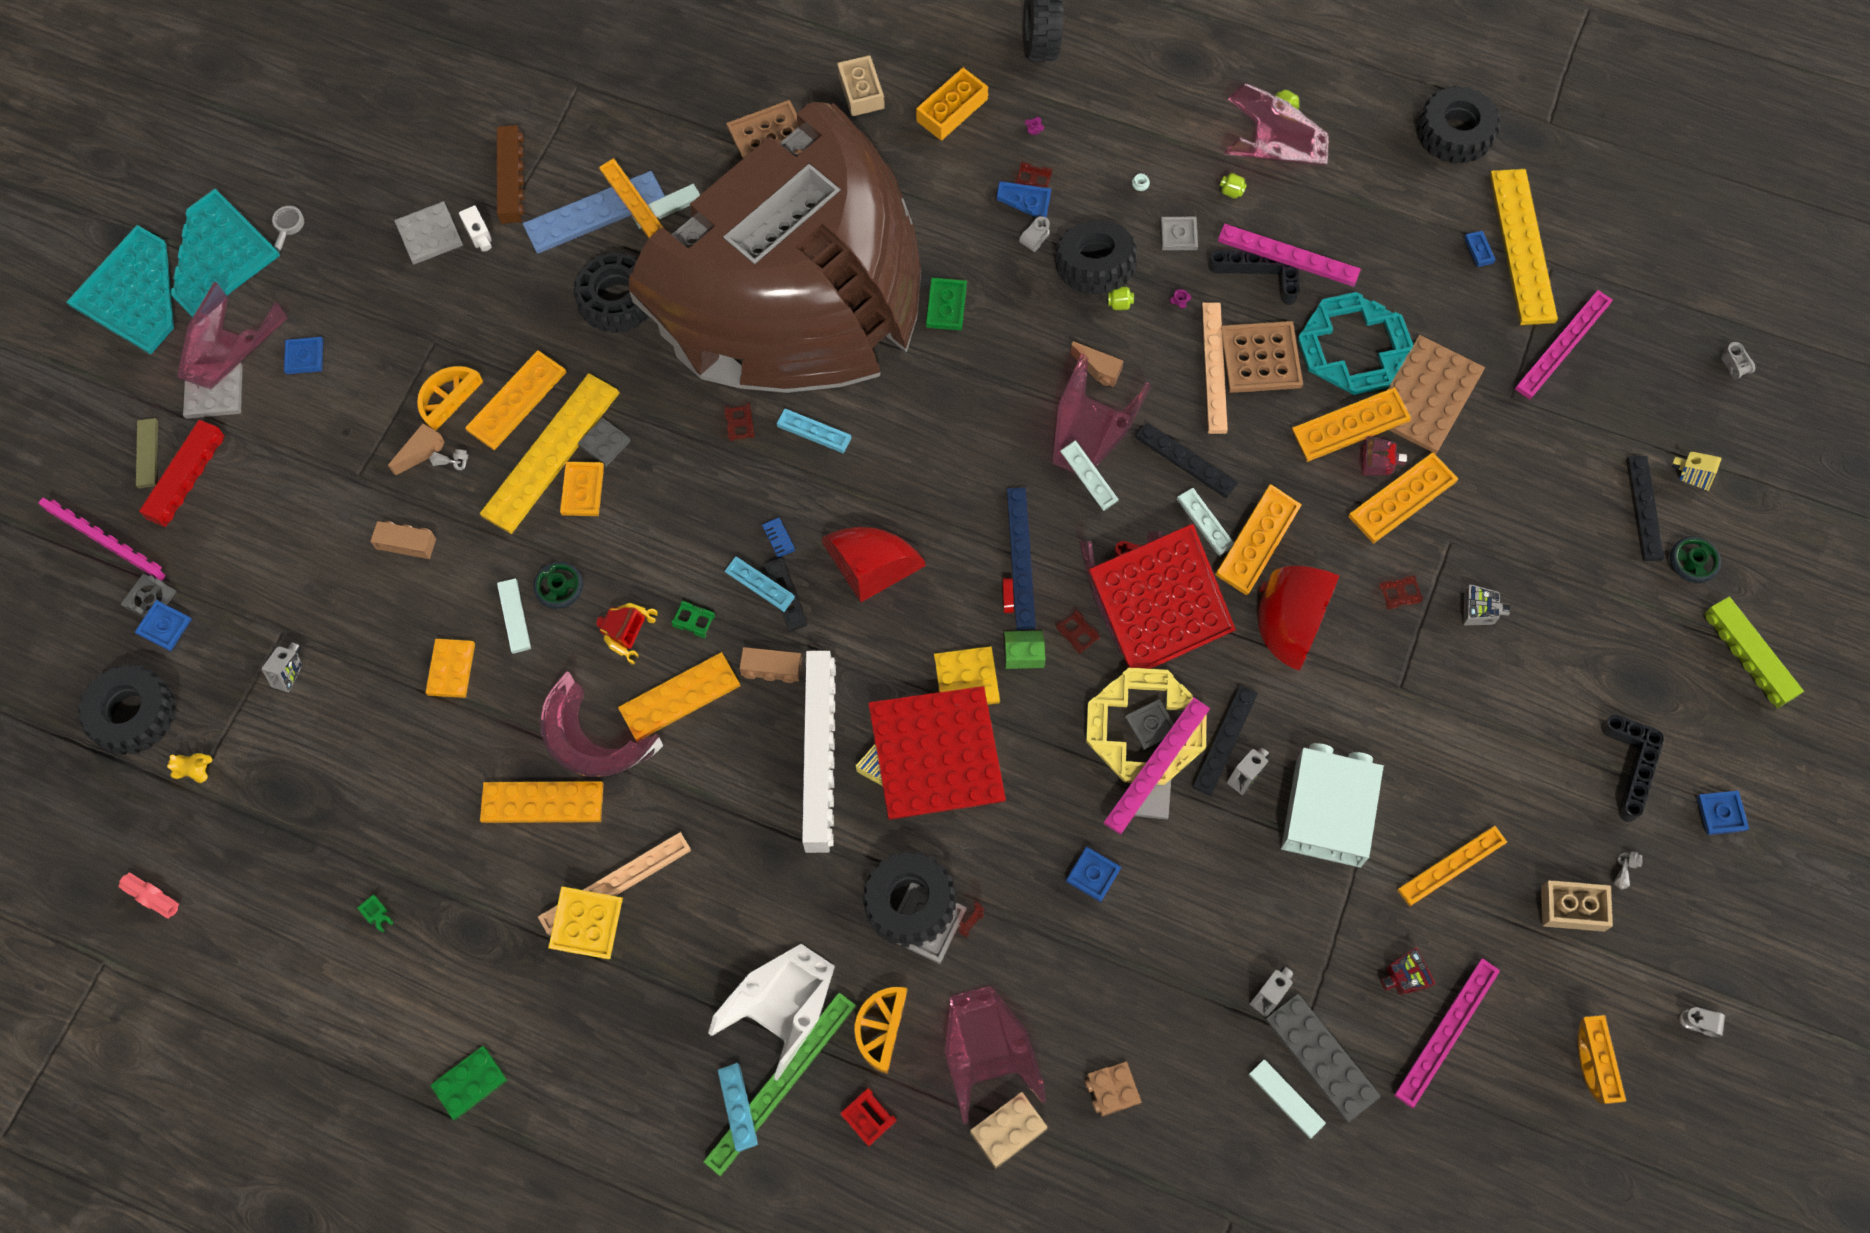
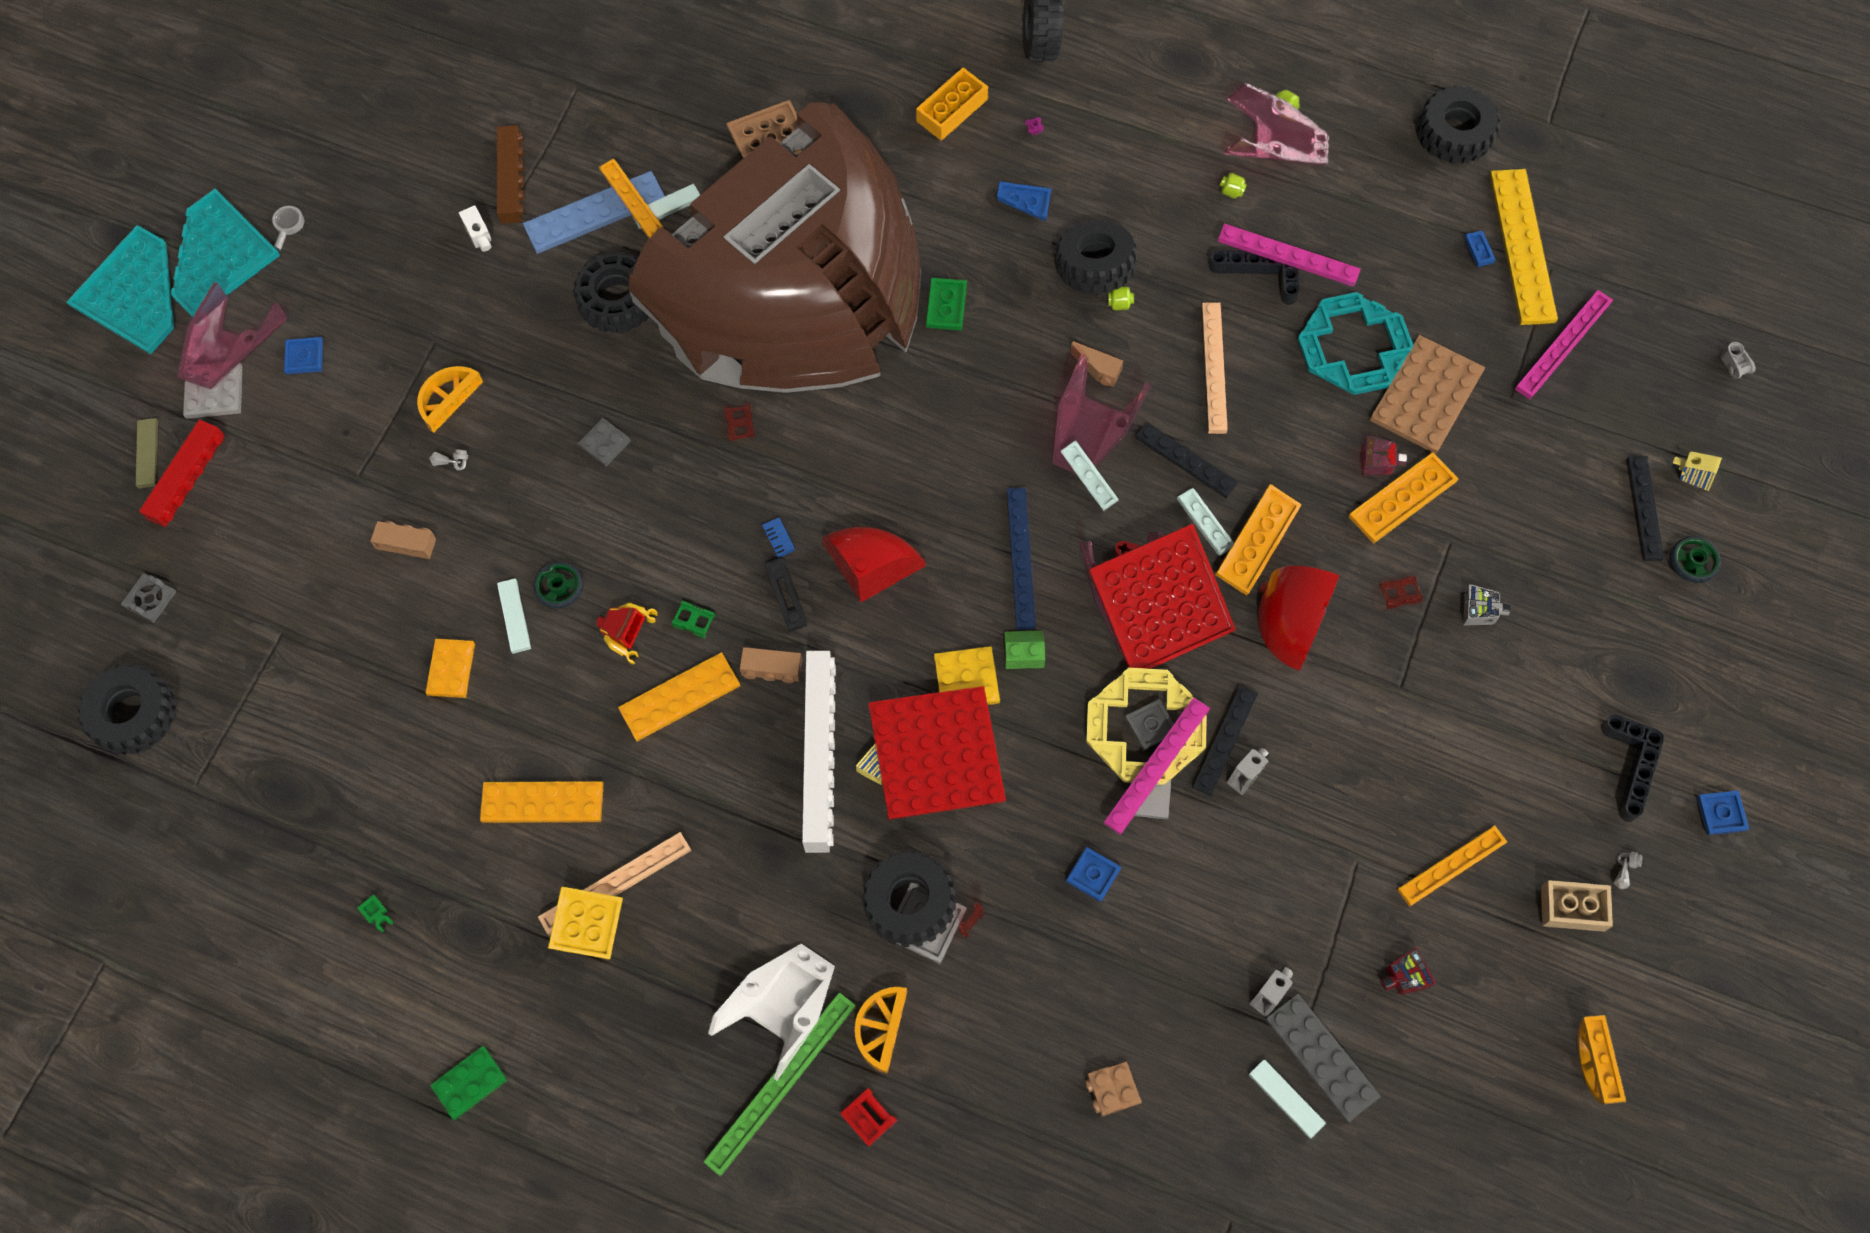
(97, 535): dark pink plate -> none
(148, 895): coral piece -> none
(163, 625): blue plate -> none
(191, 766): yellow animal -> none
(283, 667): light grey torso -> none
(417, 449): medium nougat slope -> none
(428, 232): light grey plate -> none
(515, 400): light orange plate -> none
(549, 453): yellow plate -> none
(572, 748): clear pink windscreen -> none
(582, 489): light orange plate -> none
(737, 1107): medium azure plate -> none
(759, 584): medium azure plate -> none
(814, 431): medium azure plate -> none
(861, 85): tan brick -> none
(987, 1043): clear pink windscreen -> none
(1008, 604): red beam -> none
(1008, 1130): tan brick -> none
(1035, 172): clear red piece -> none
(1035, 234): light grey piece -> none
(1073, 636): clear red piece -> none
(1140, 178): light aqua plate -> none
(1179, 233): light grey tile -> none
(1180, 294): magenta plate -> none
(1253, 365): medium nougat piece -> none
(1332, 805): light aqua brick -> none
(1351, 424): light orange plate -> none
(1446, 1033): dark pink plate -> none
(1703, 1021): light grey piece -> none
(1753, 652): lime brick -> none

